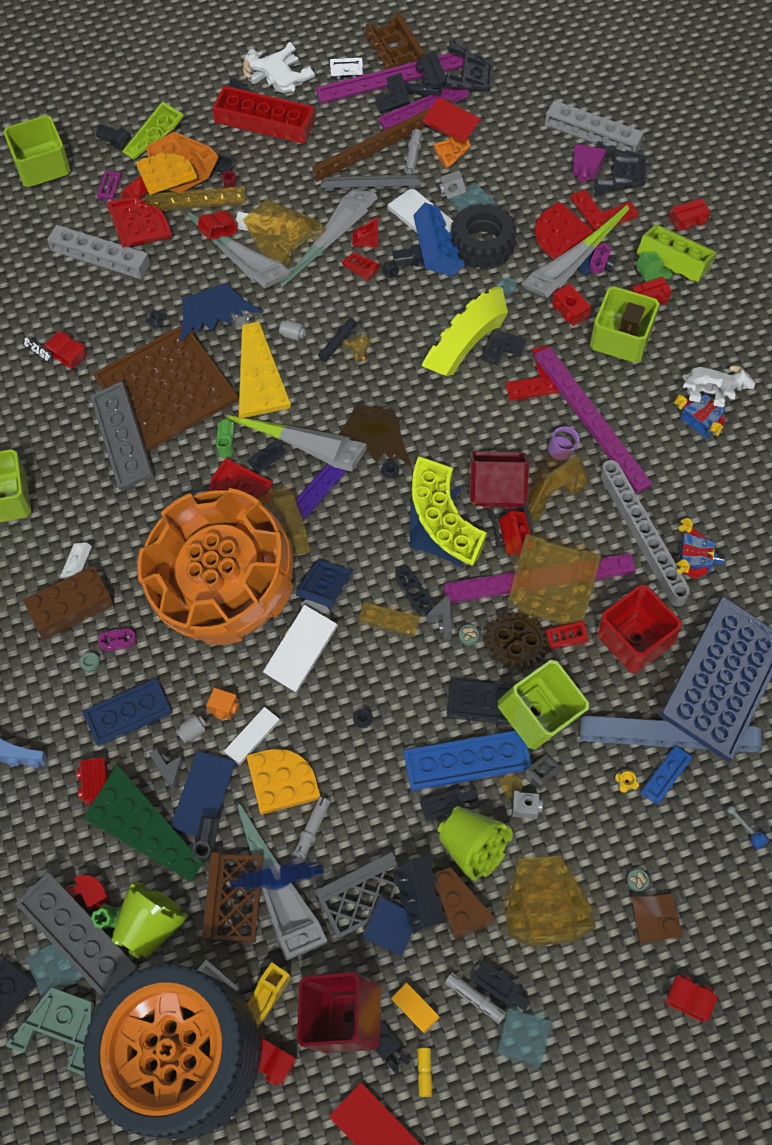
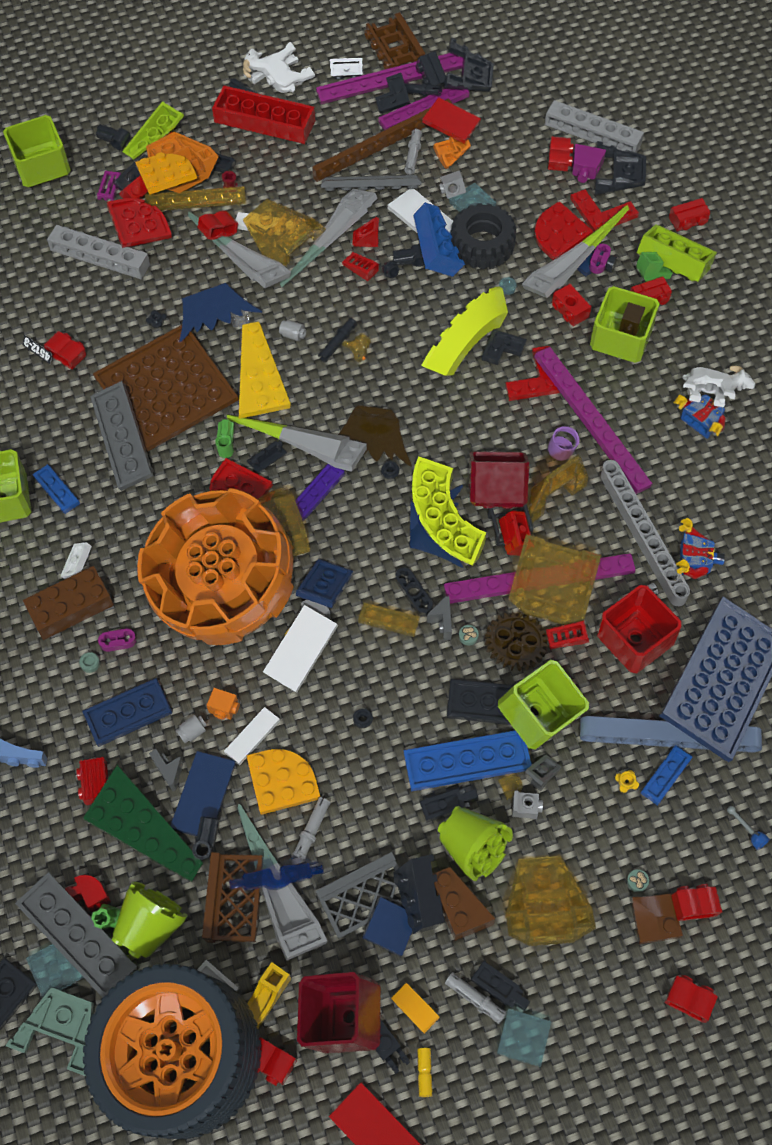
(56, 489): none -> blue tile
(128, 175): none -> black hinge
(560, 153): none -> red brick
(696, 903): none -> red brick

